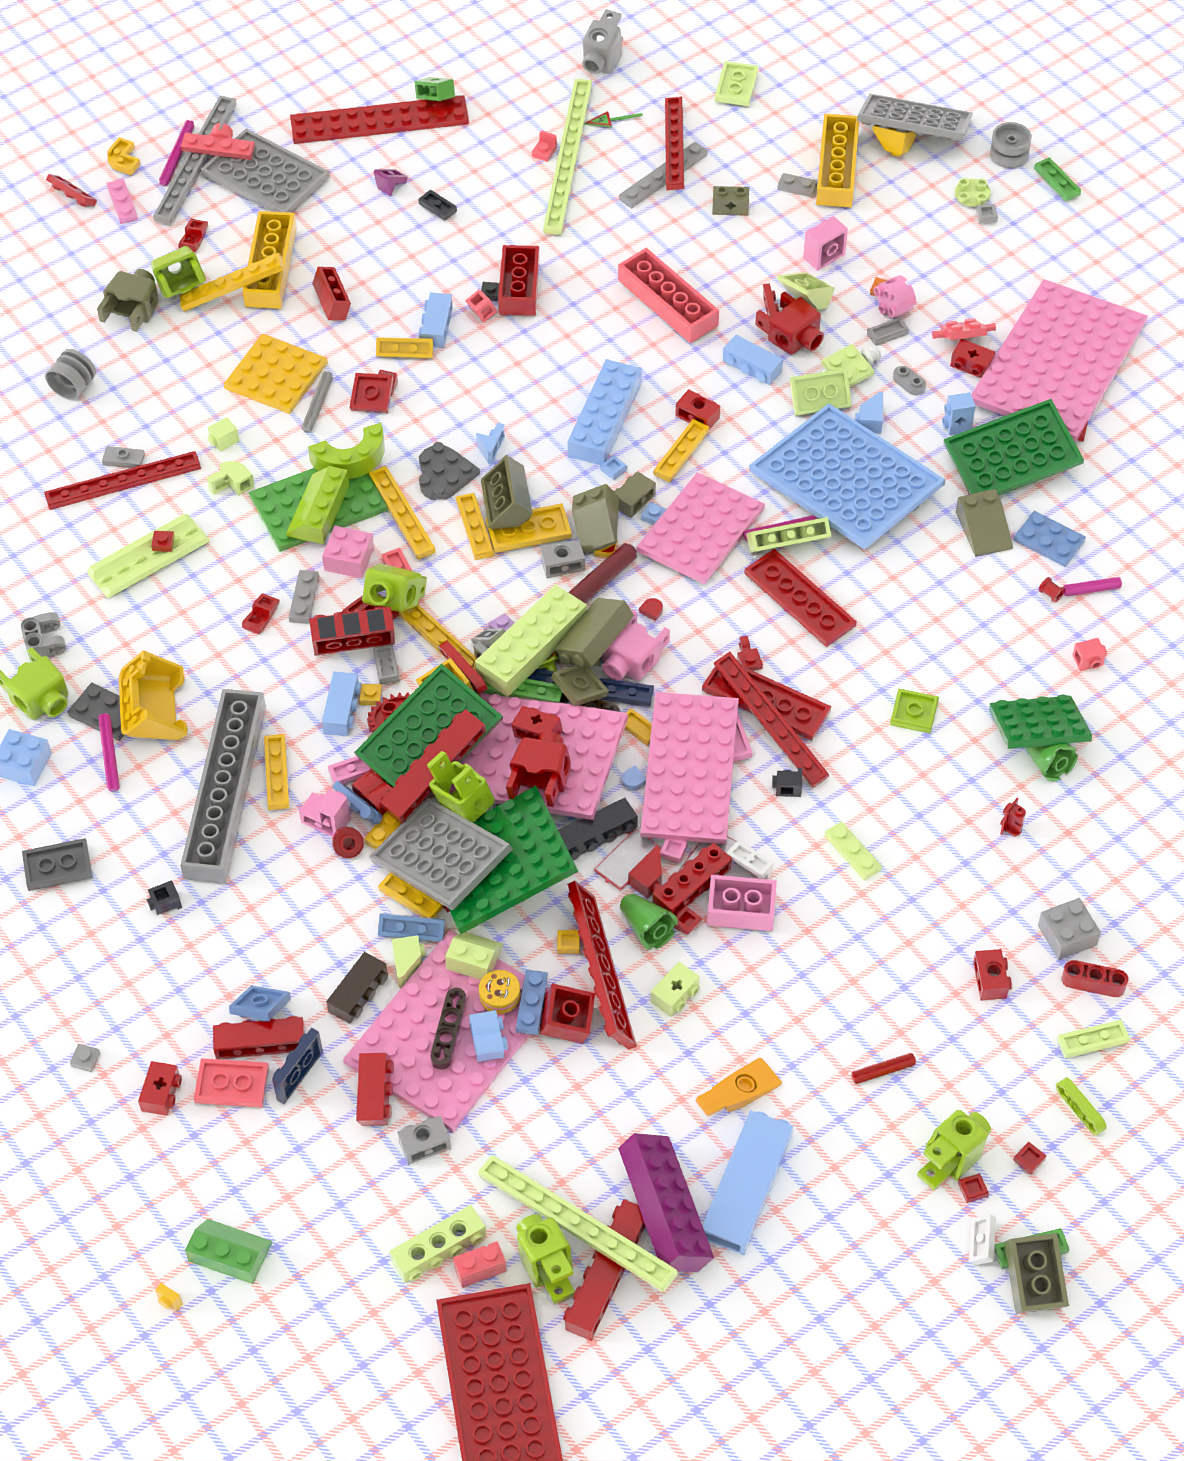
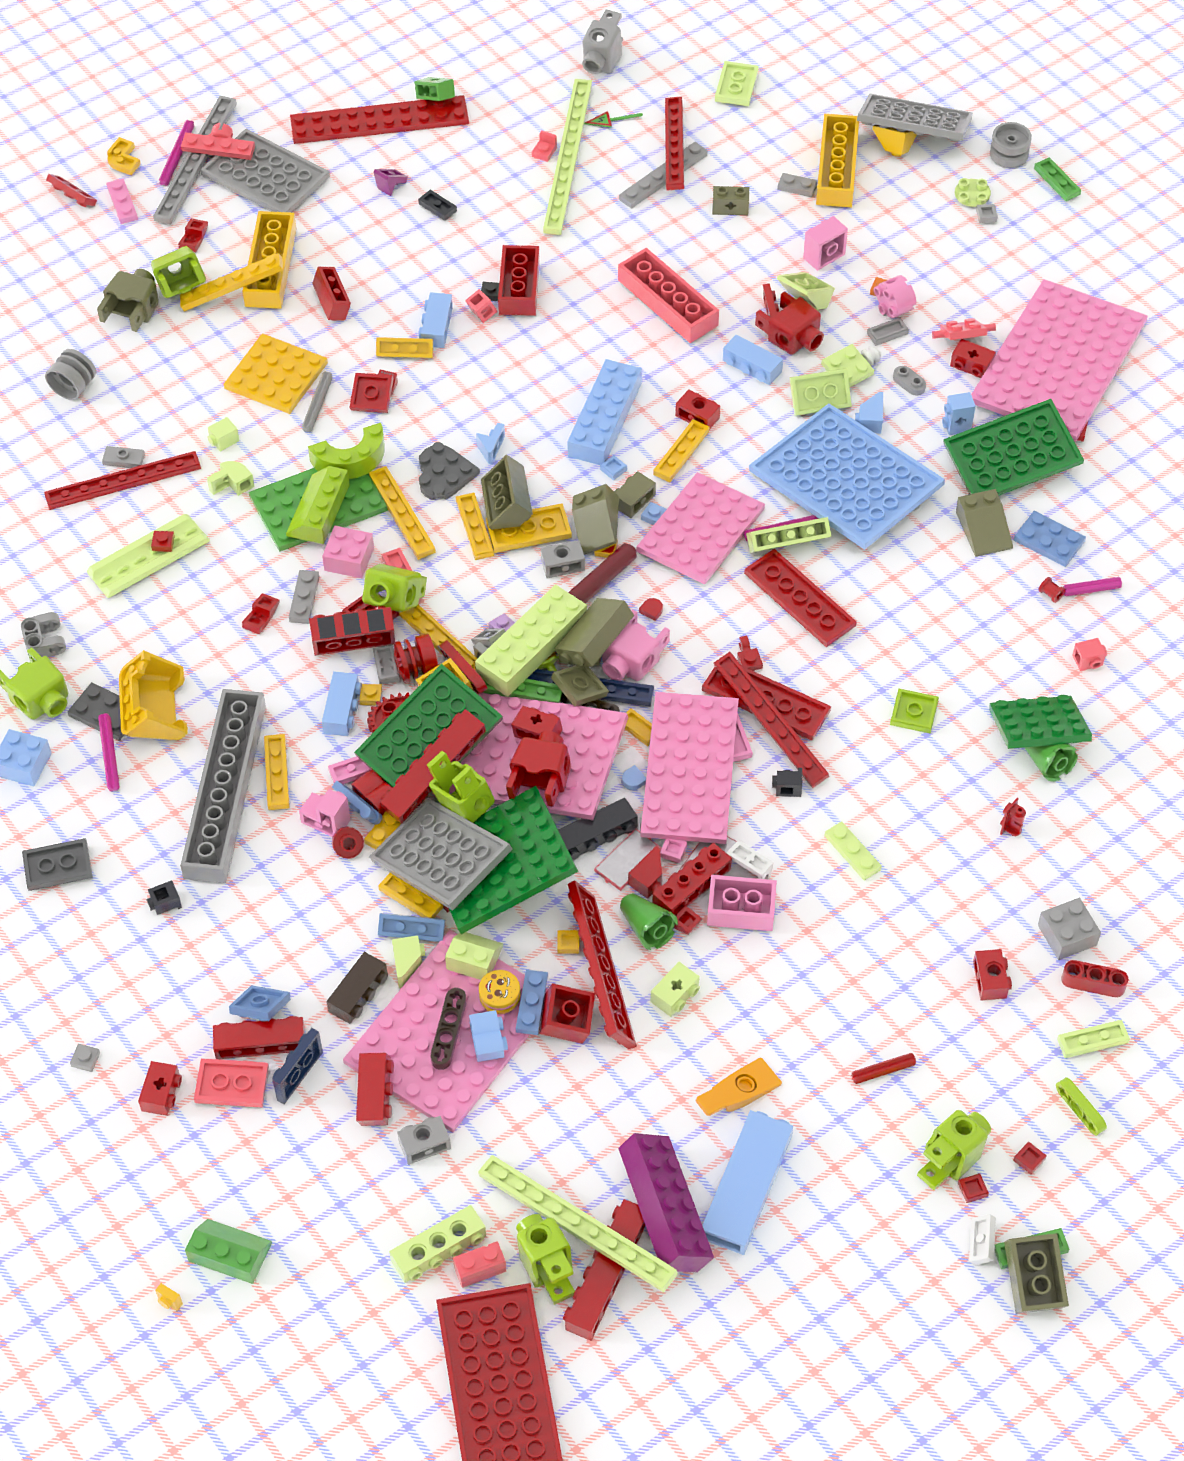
(415, 658): none -> red wheel

